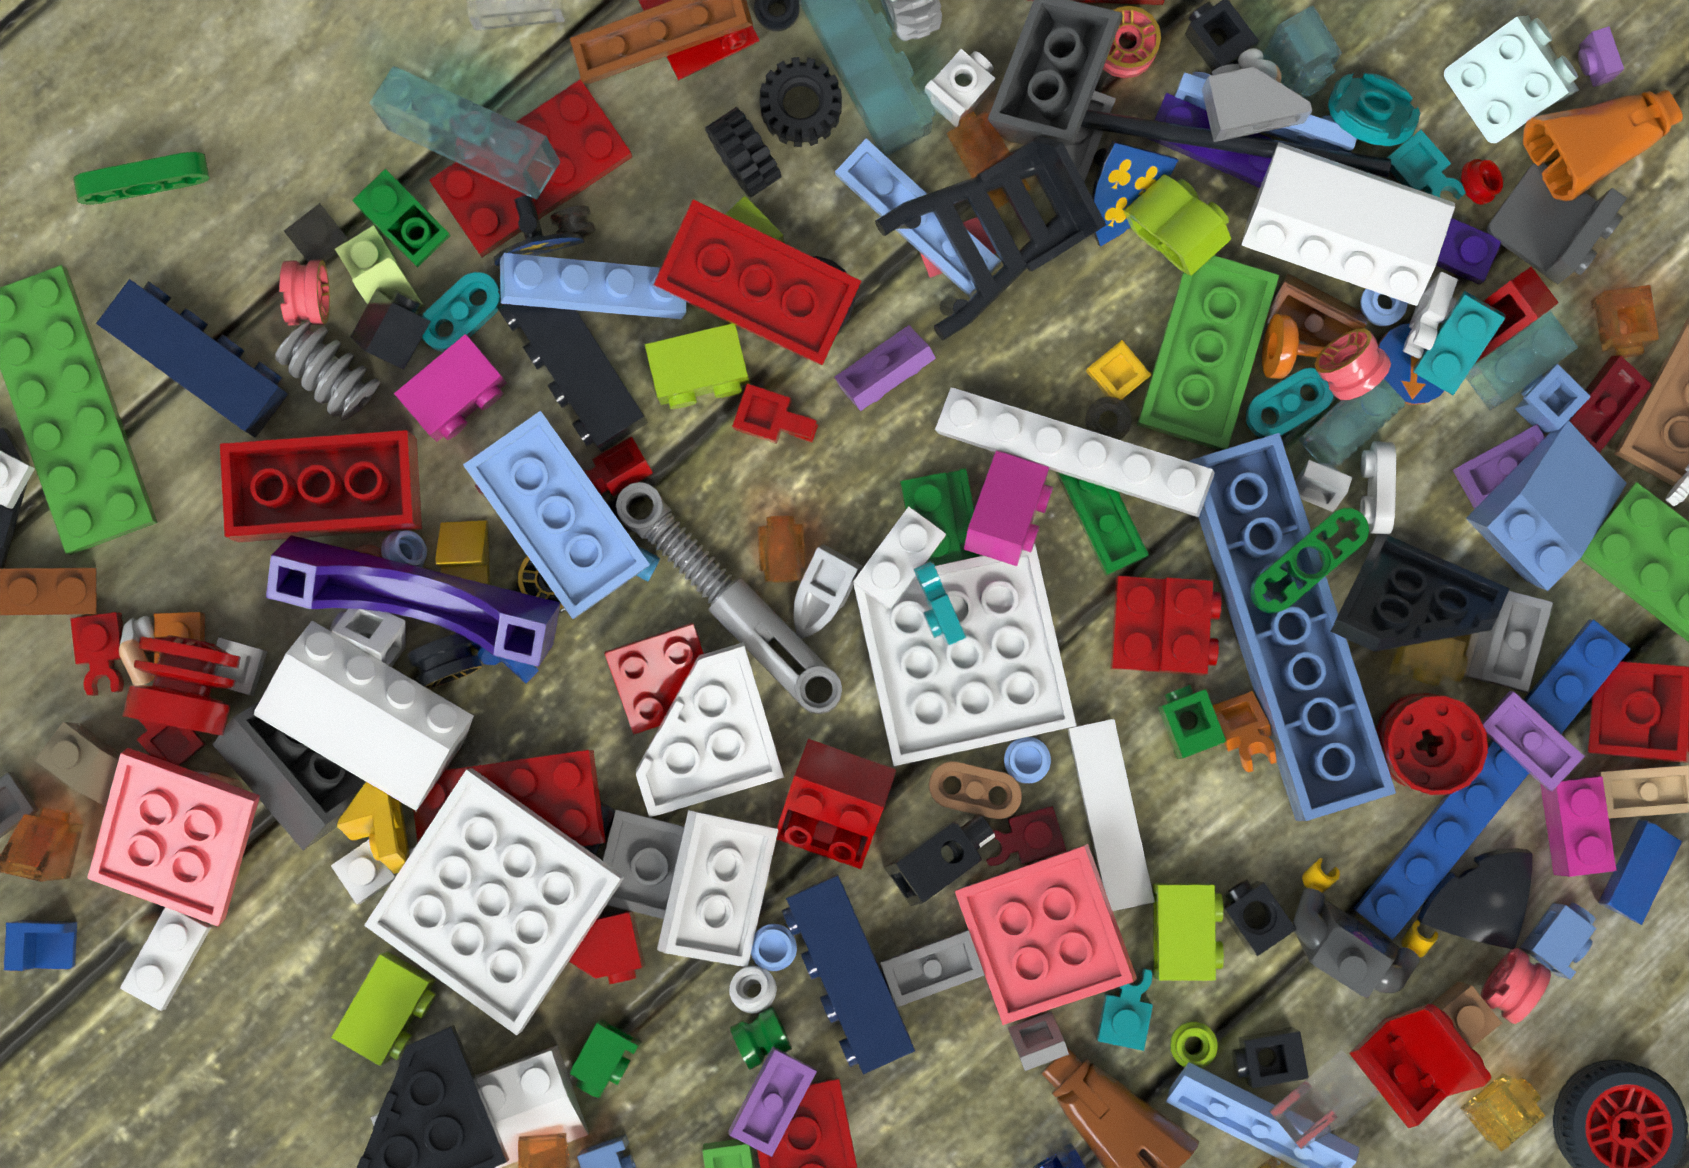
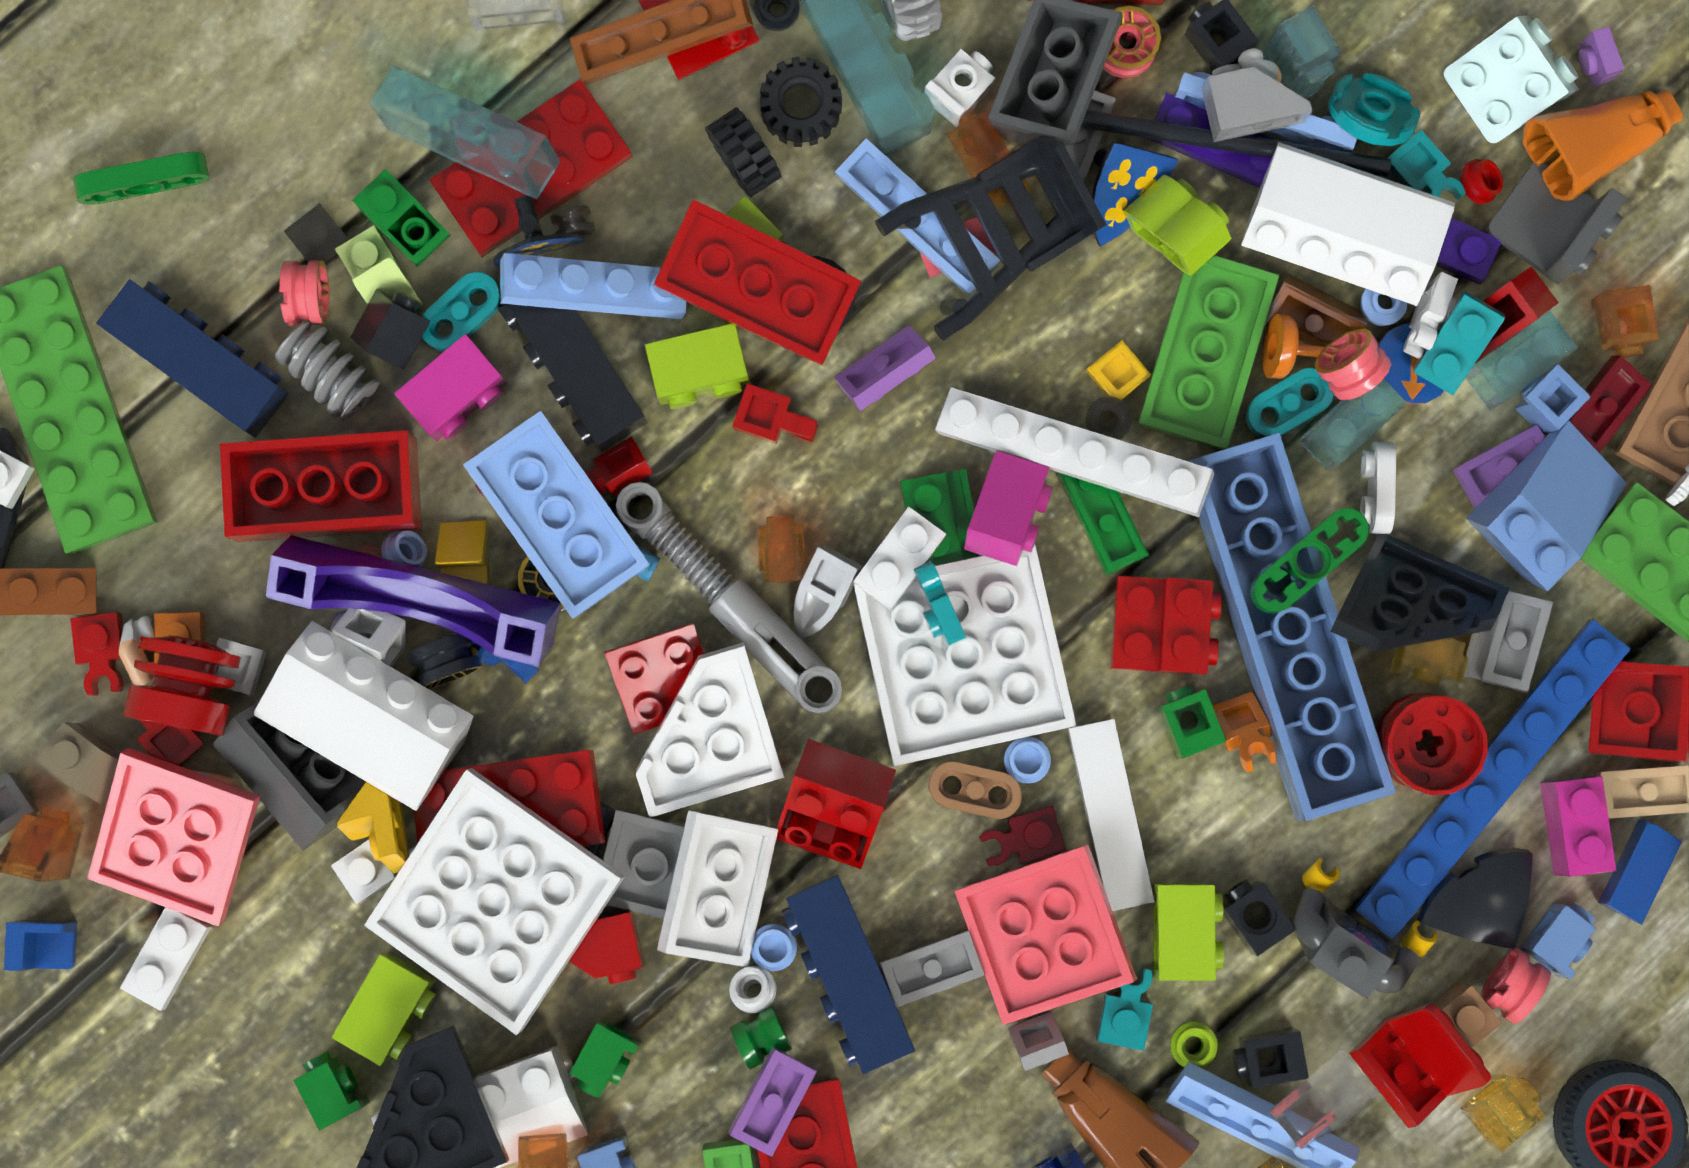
(329, 1090): none -> green brick
(924, 871): black torso -> none
(1322, 485): white plate -> none
(1531, 741): medium lavender plate -> none

